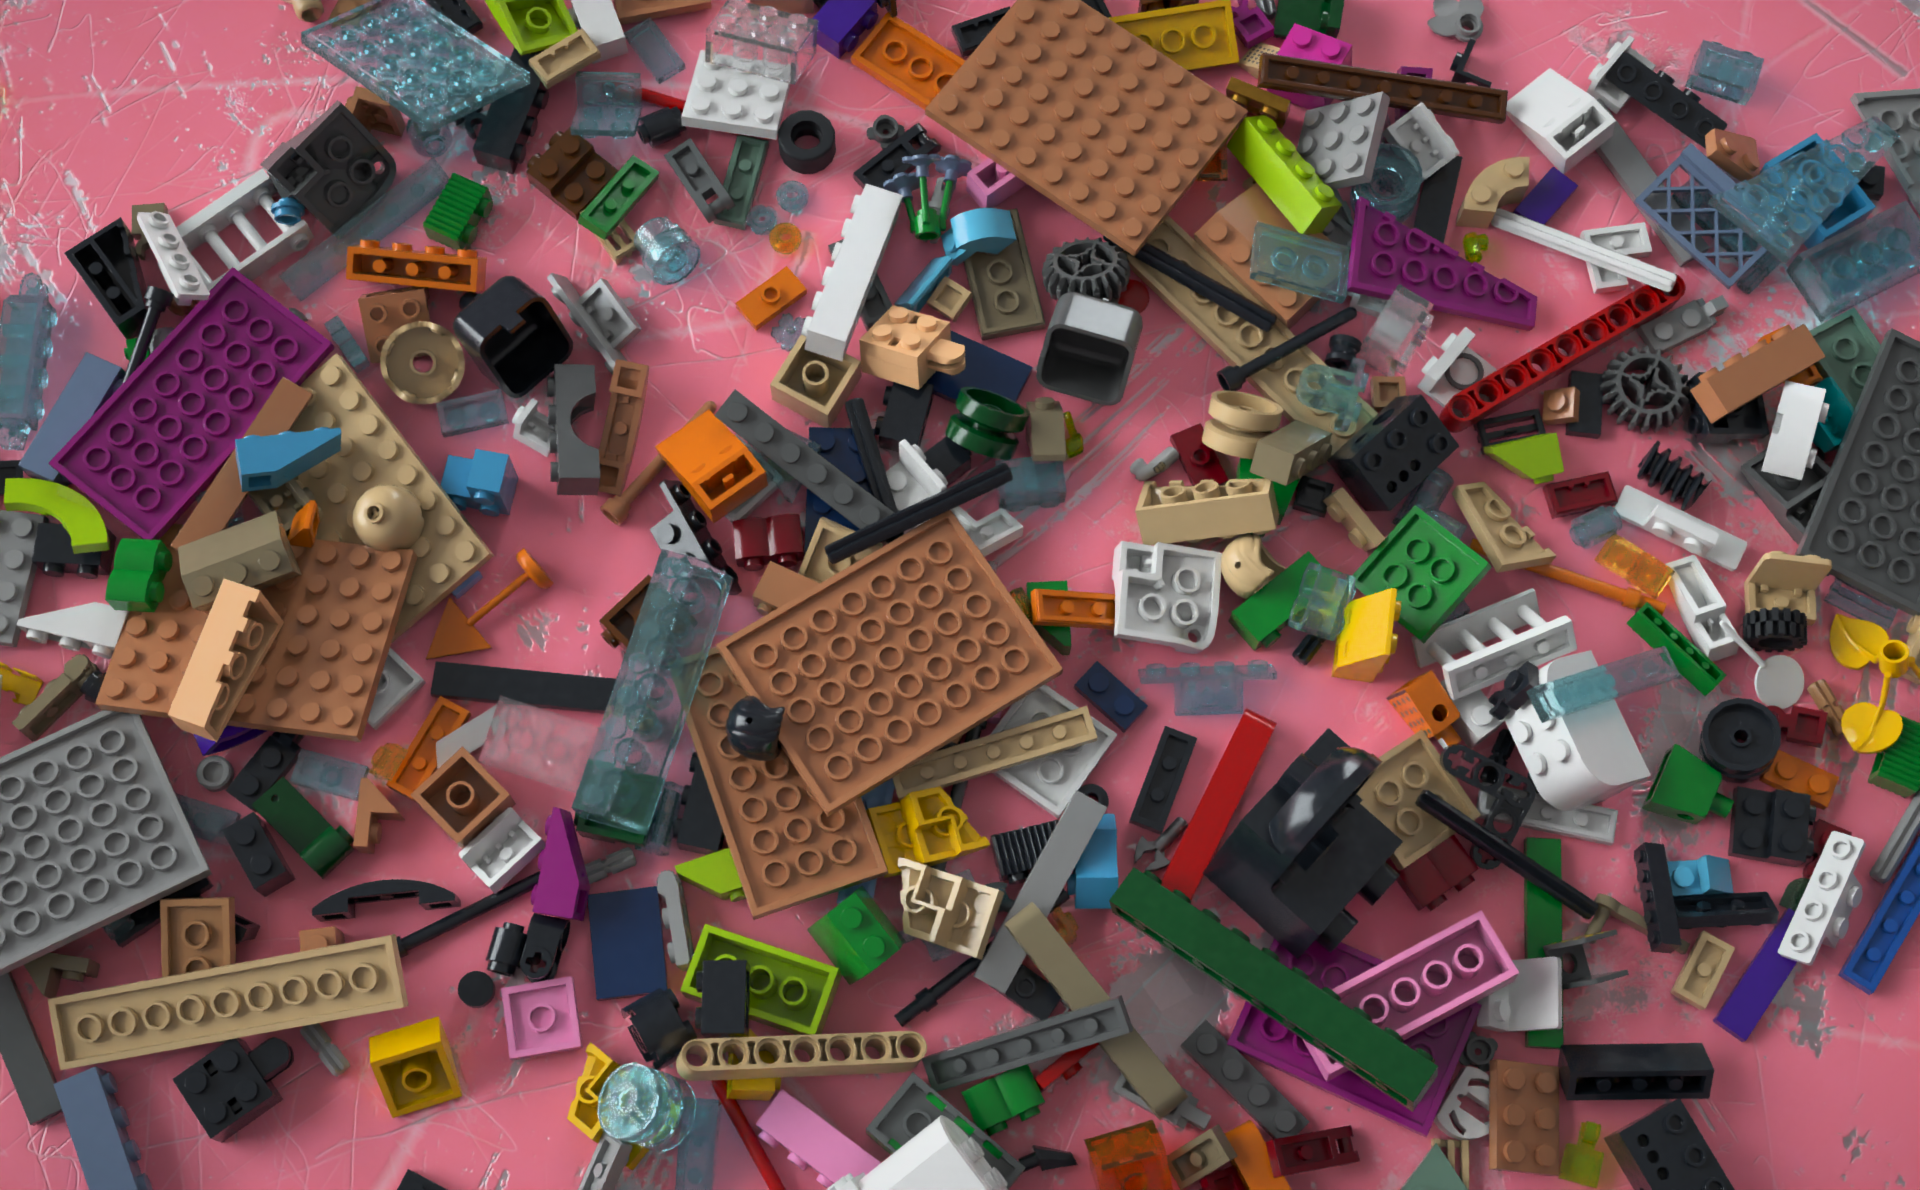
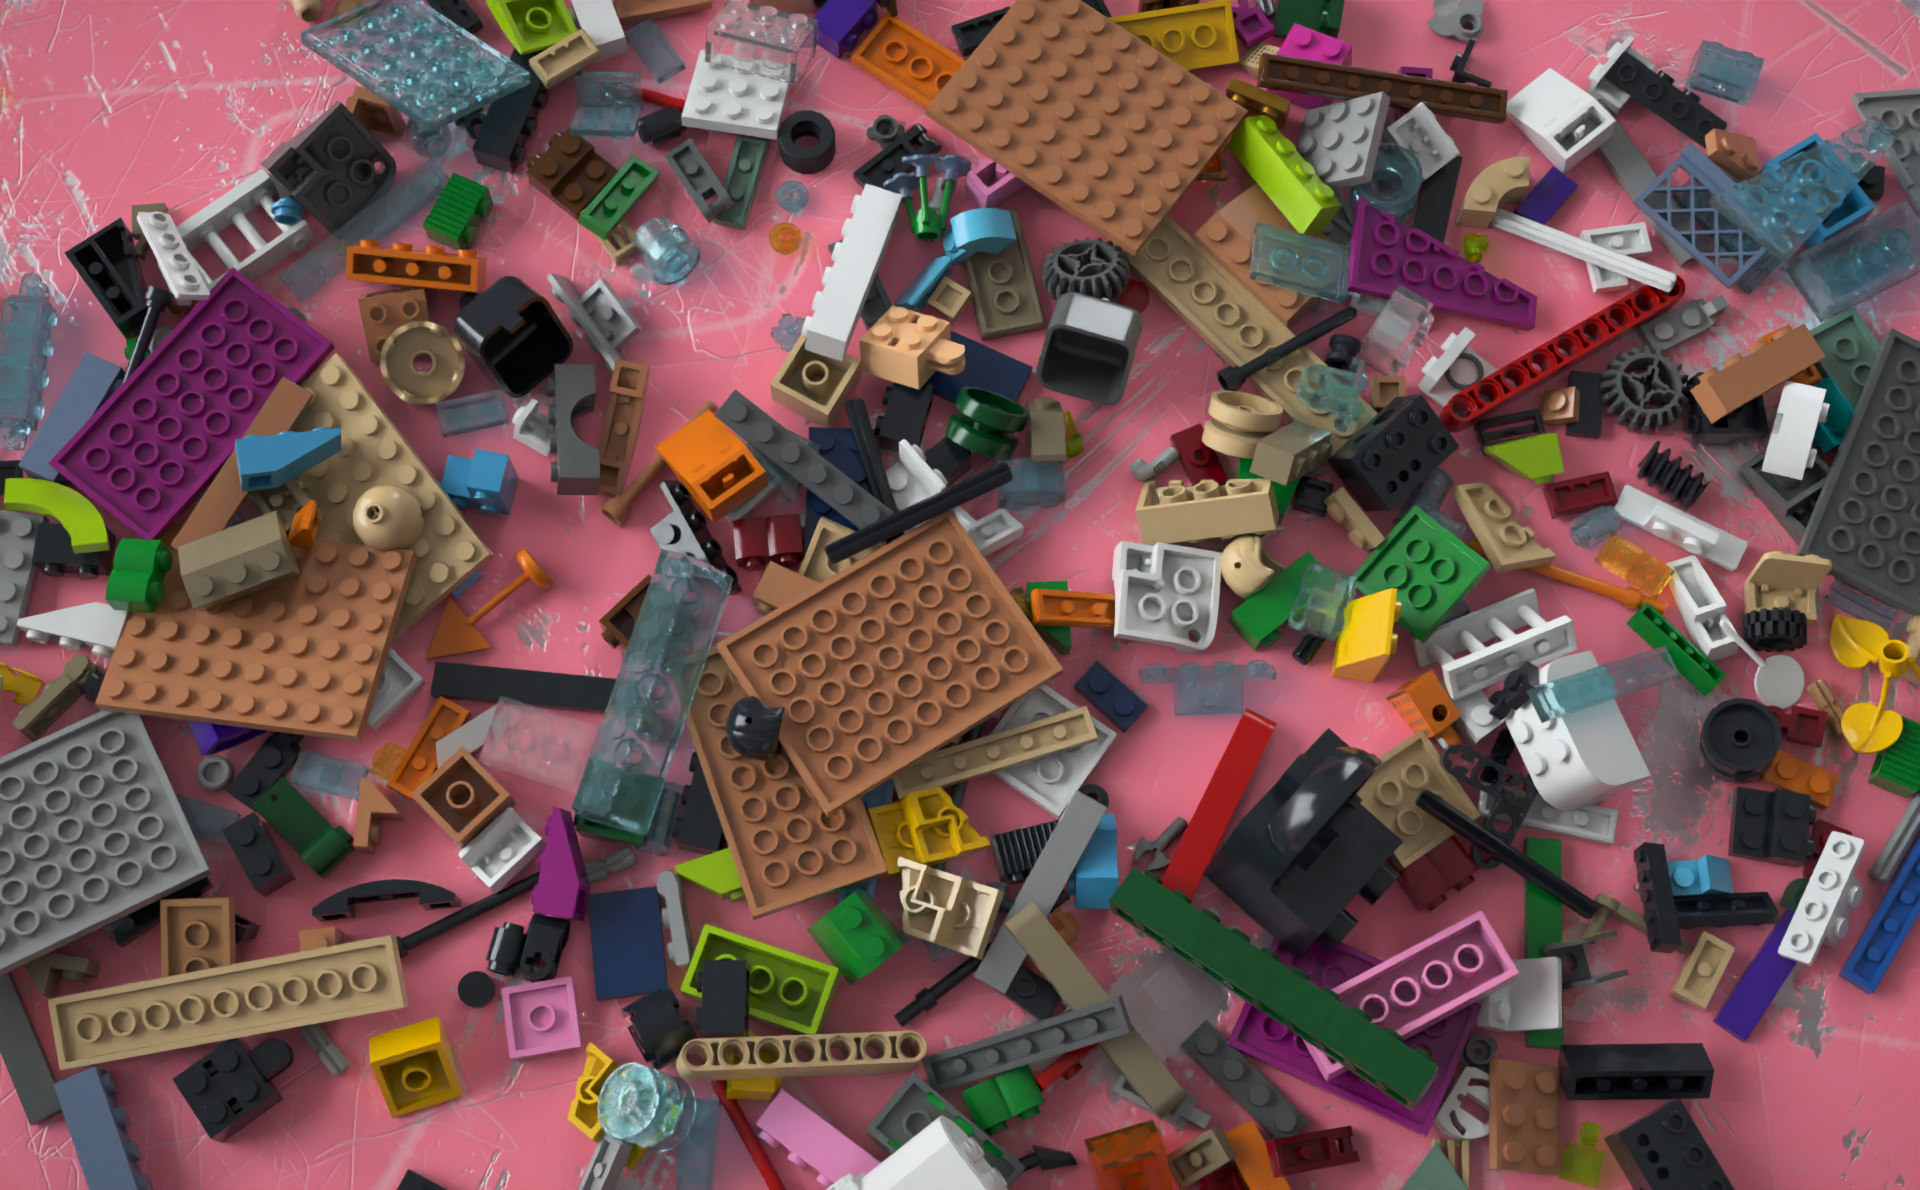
(224, 659): light nougat wedge -> none
(347, 344): clear light blue beam -> none
(761, 227): clear light blue plate -> none
(771, 298): orange plate -> none
(1163, 780): black plate -> none
(1205, 286): black axle -> none
(1686, 788): green torso -> none

